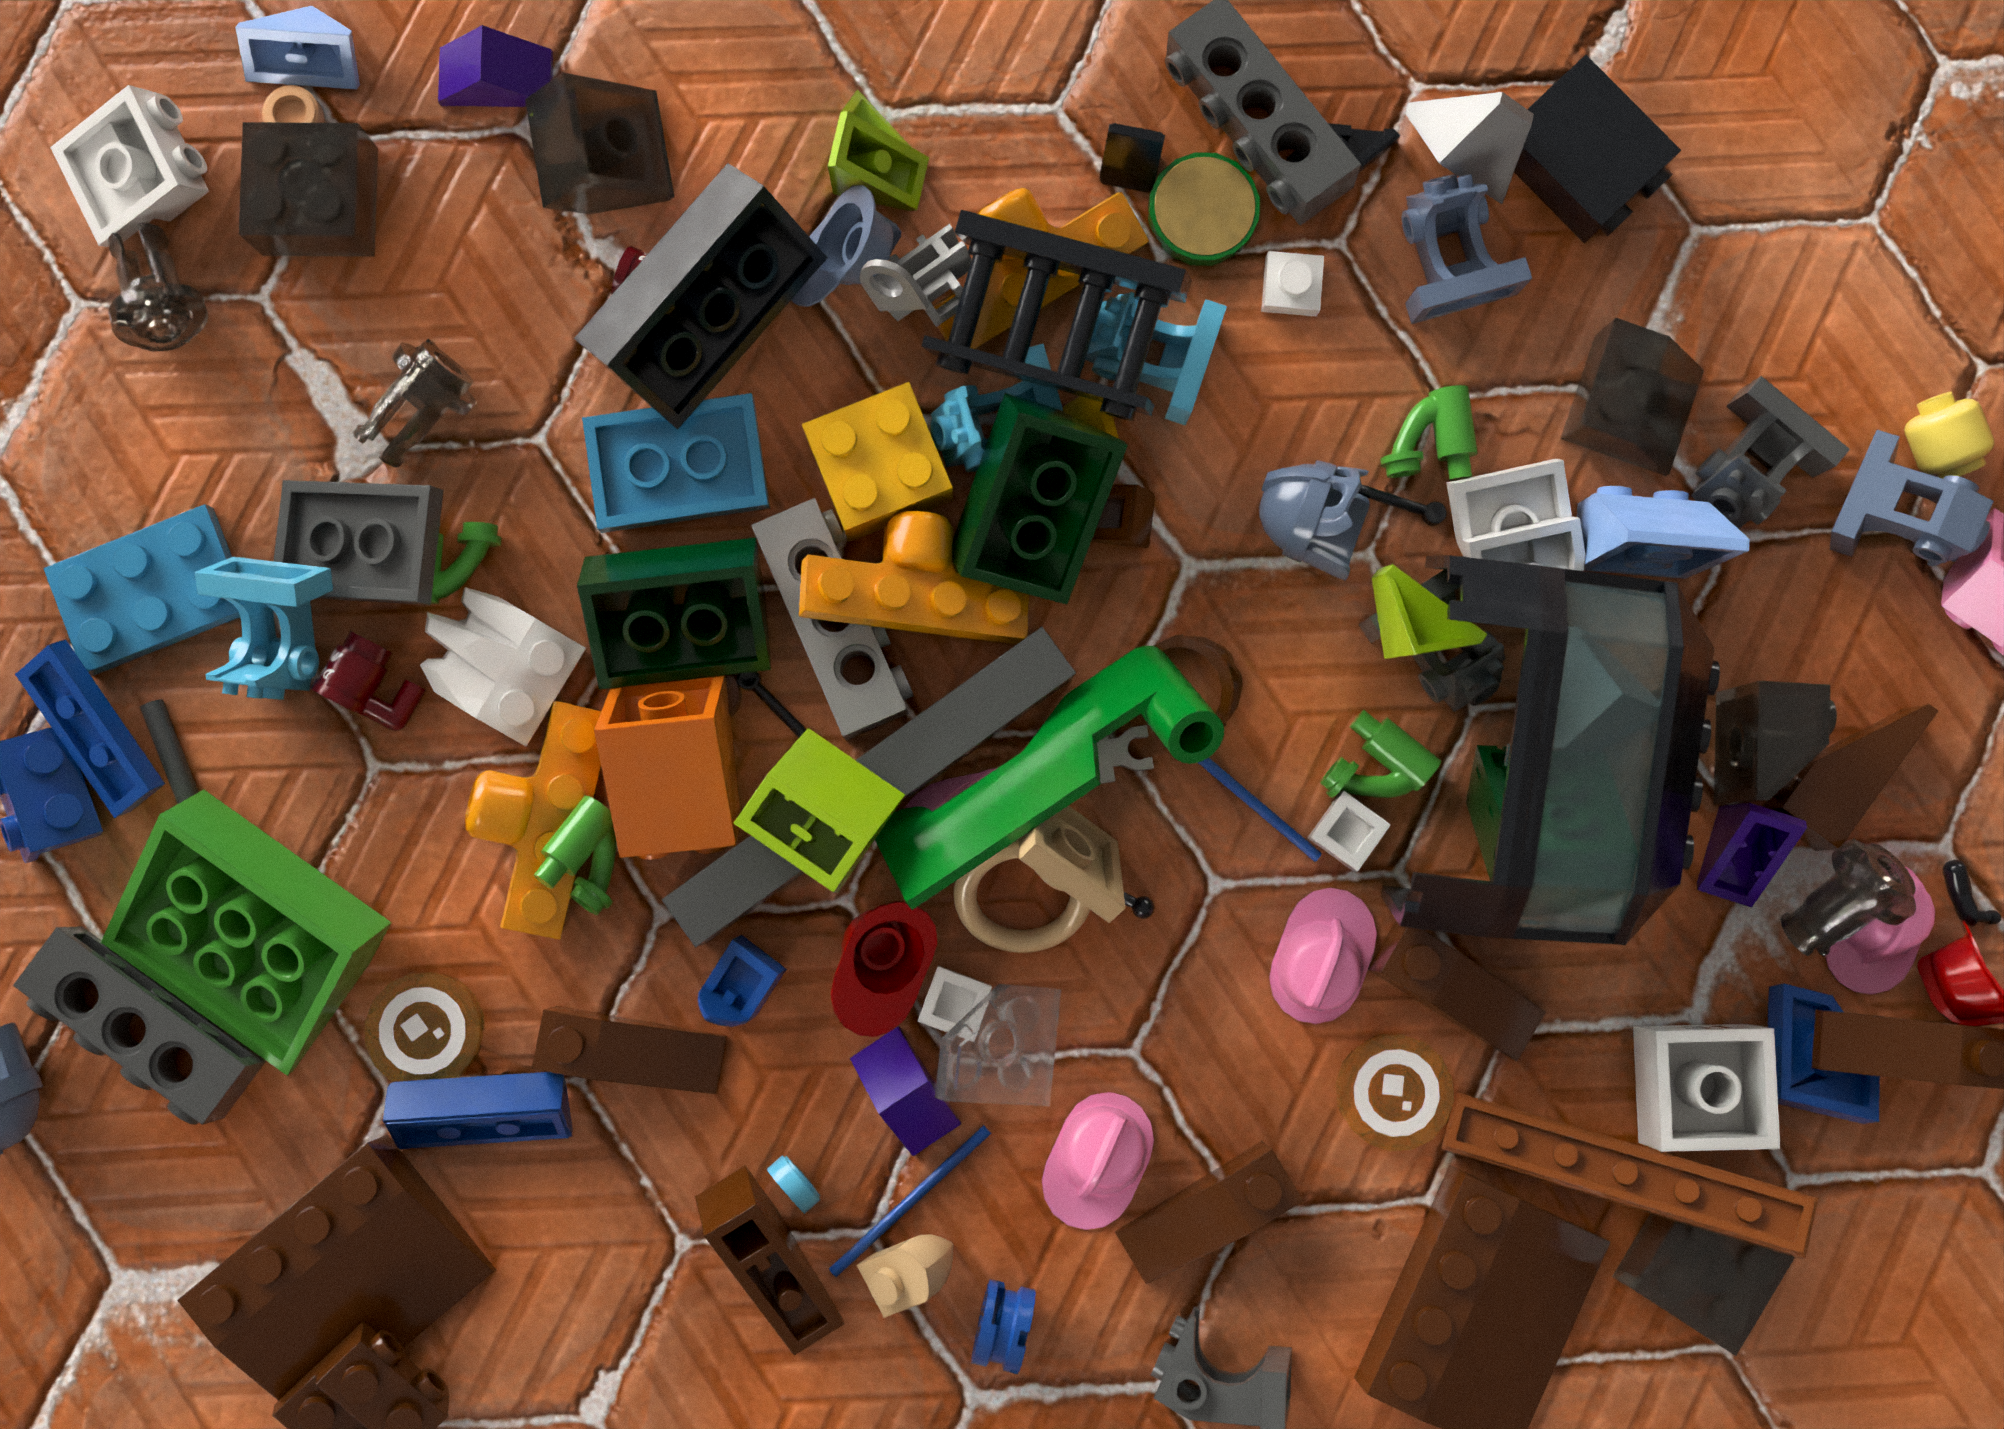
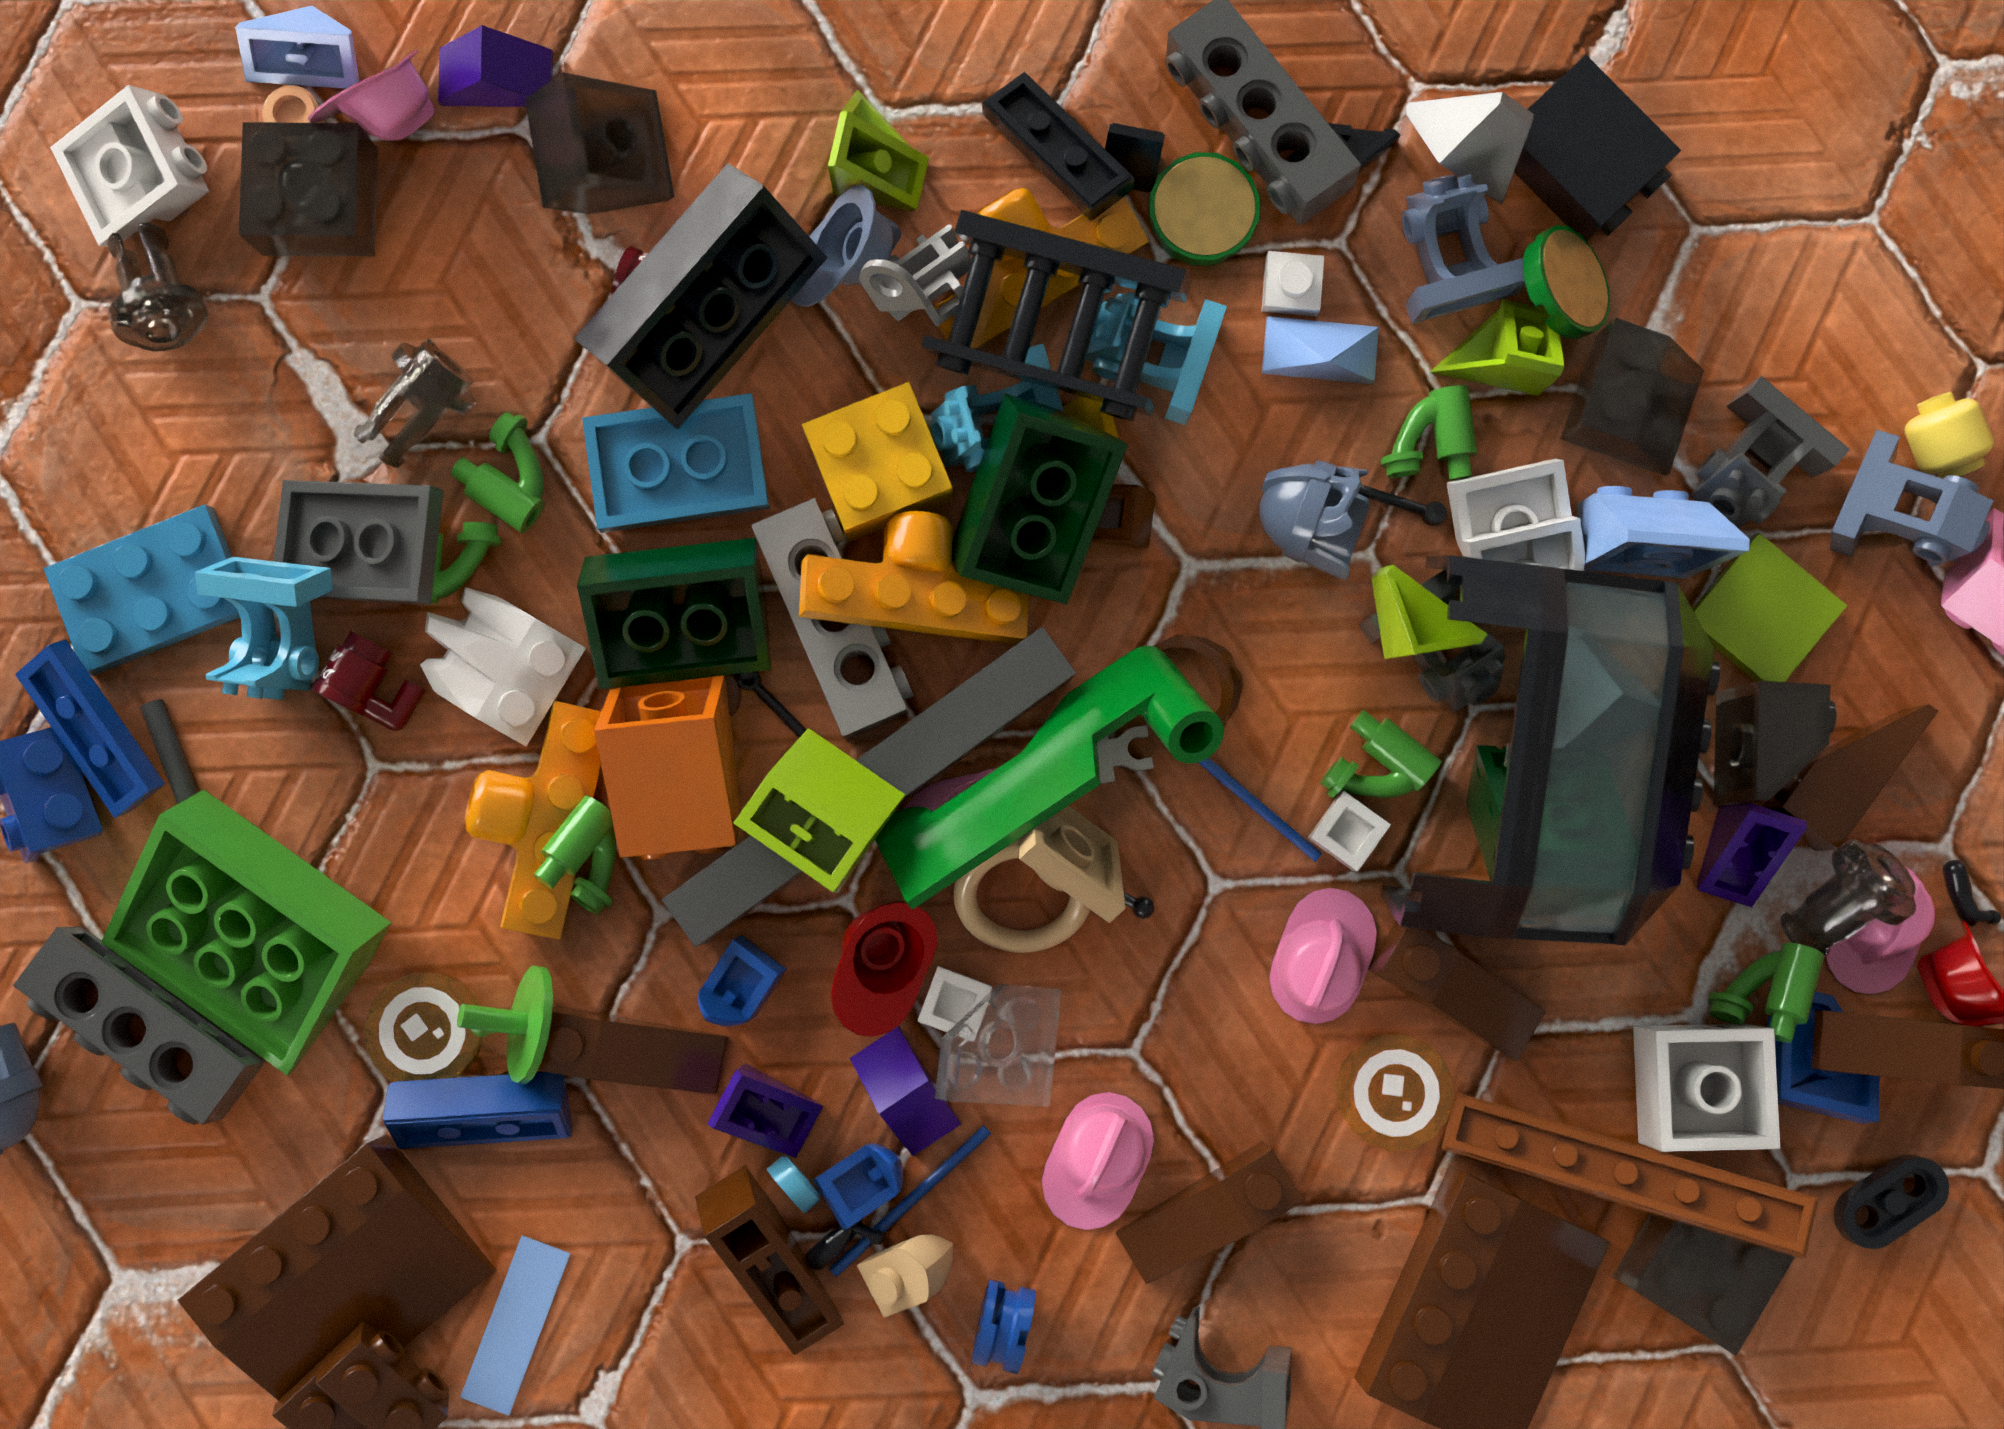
(385, 104): none -> bright pink piece
(510, 501): none -> bright green plant
(515, 1325): none -> light blue sticker
(525, 1024): none -> bright green shield
(765, 1111): none -> dark purple slope
(835, 1241): none -> black piece
(861, 1183): none -> blue plate
(1058, 146): none -> black tile
(1320, 350): none -> light blue slope
(1509, 351): none -> lime slope
(1568, 281): none -> pearl gold tile
(1766, 612): none -> lime tile
(1791, 994): none -> bright green plant
(1889, 1206): none -> black plate

